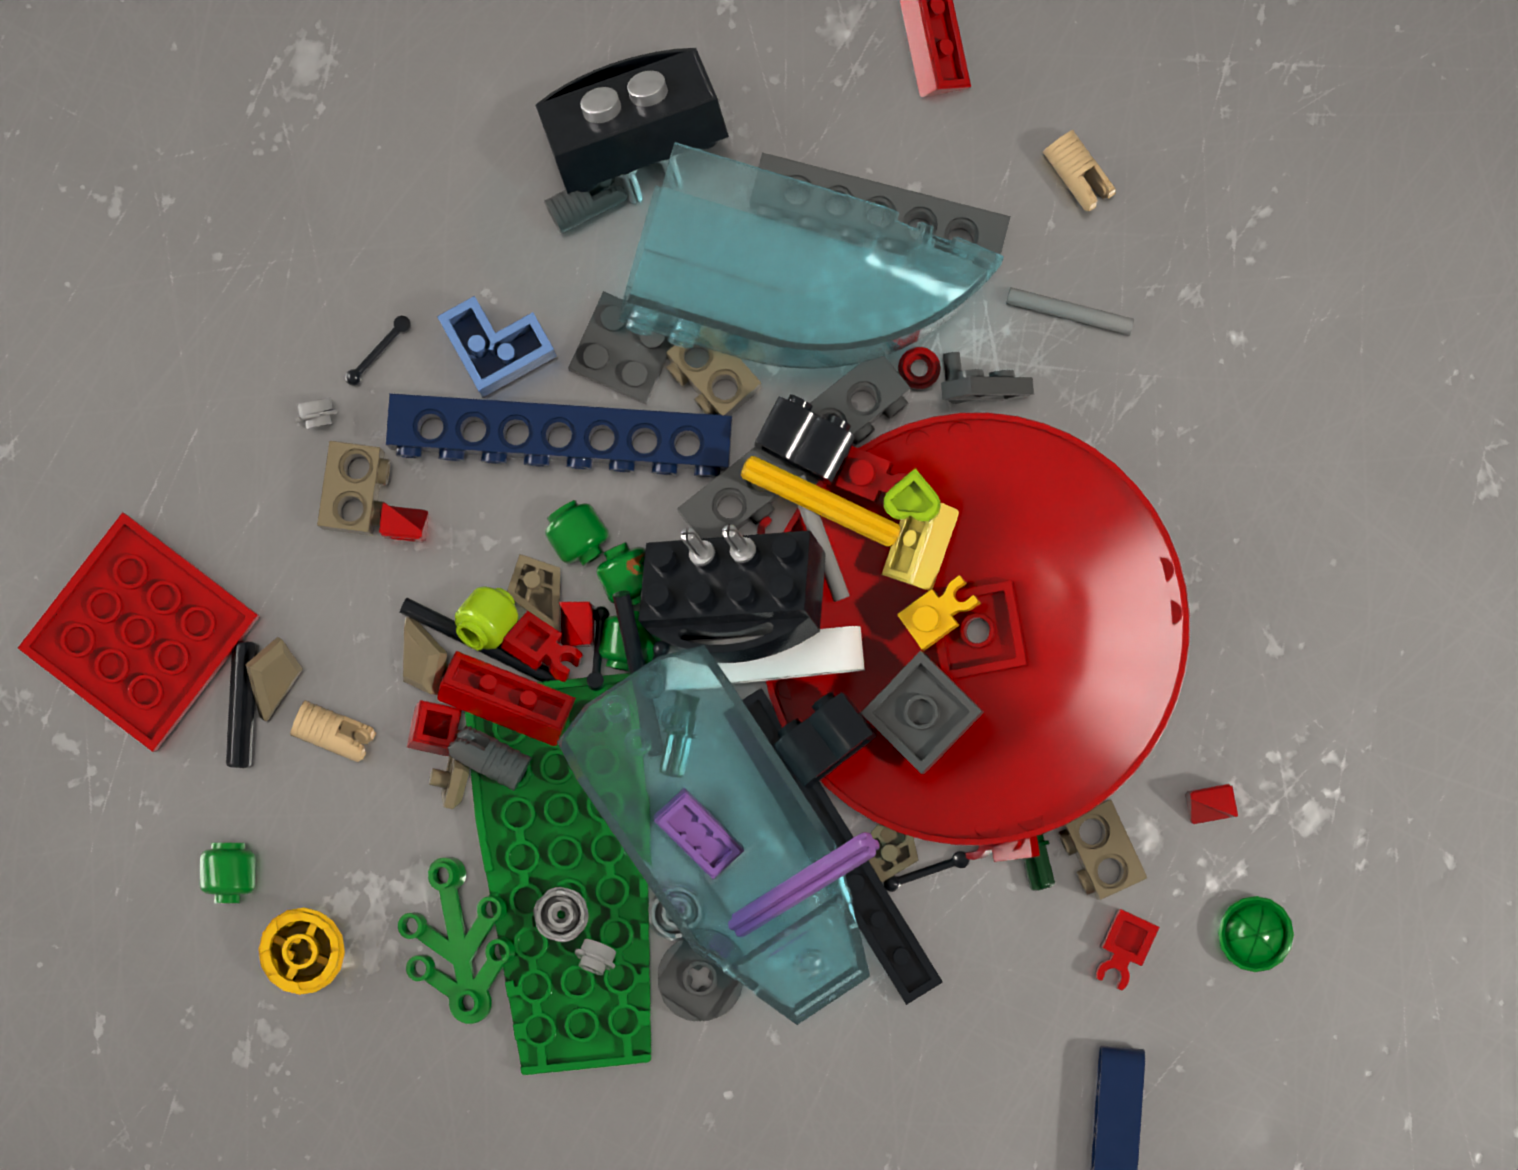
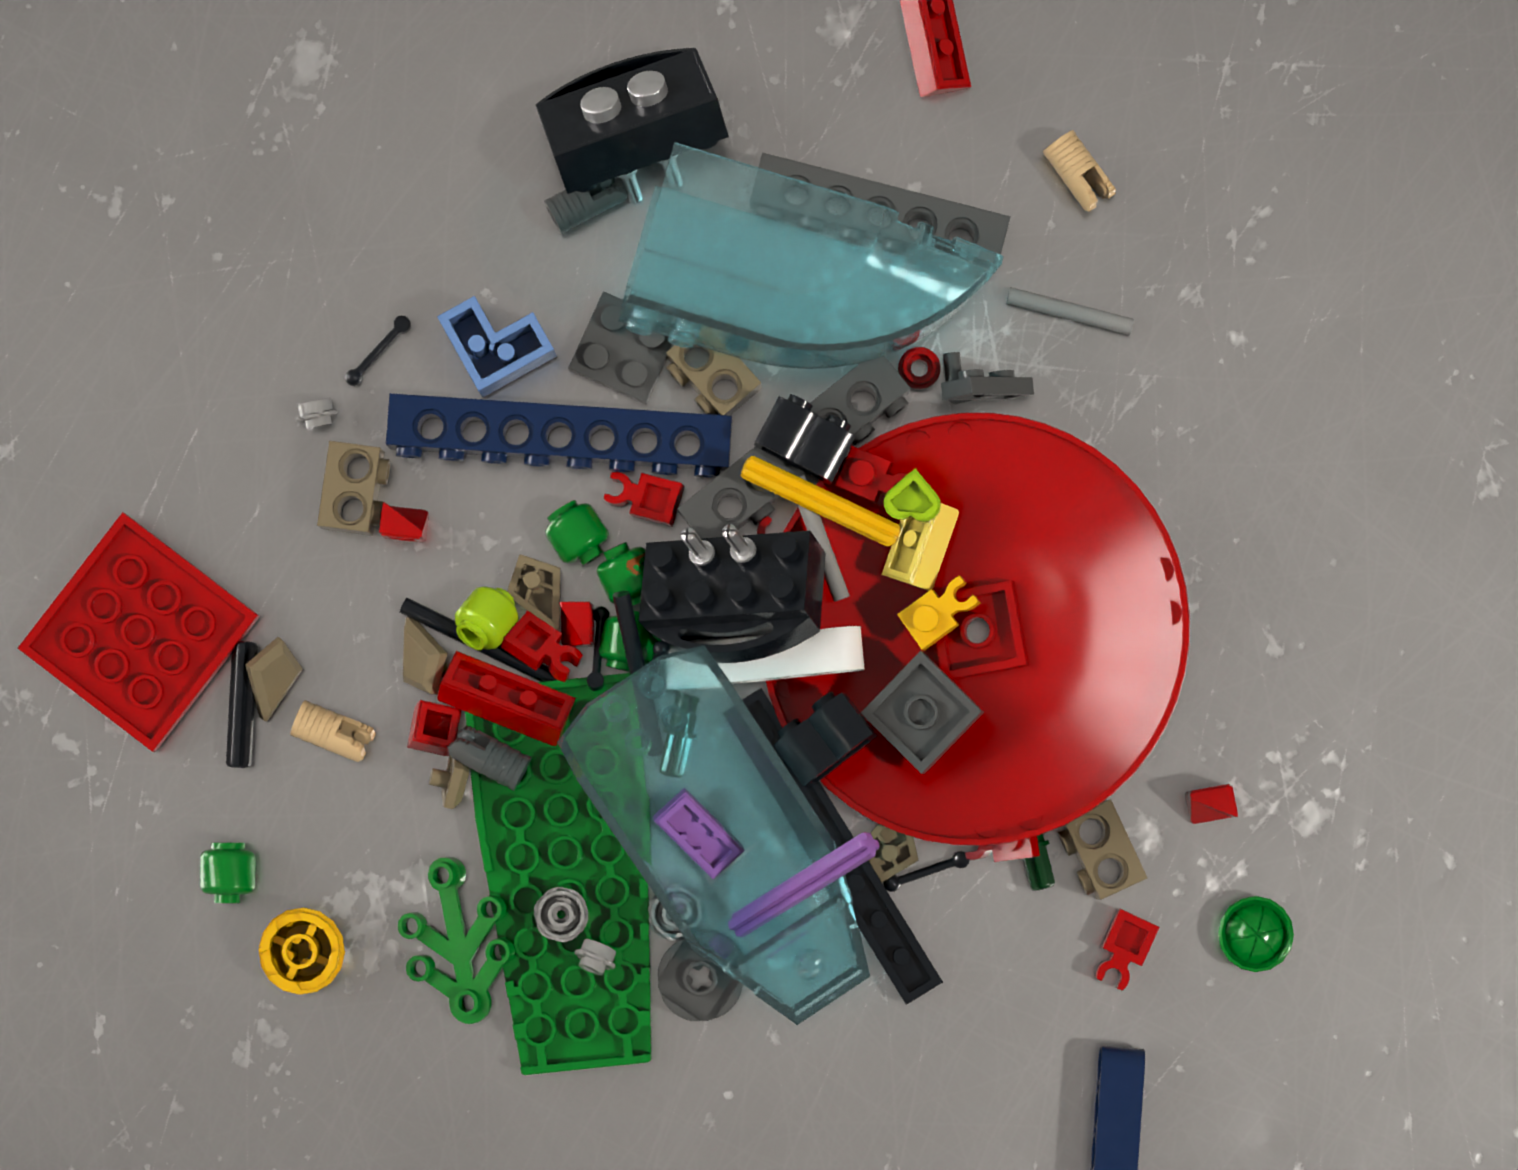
(651, 498): none -> red plate

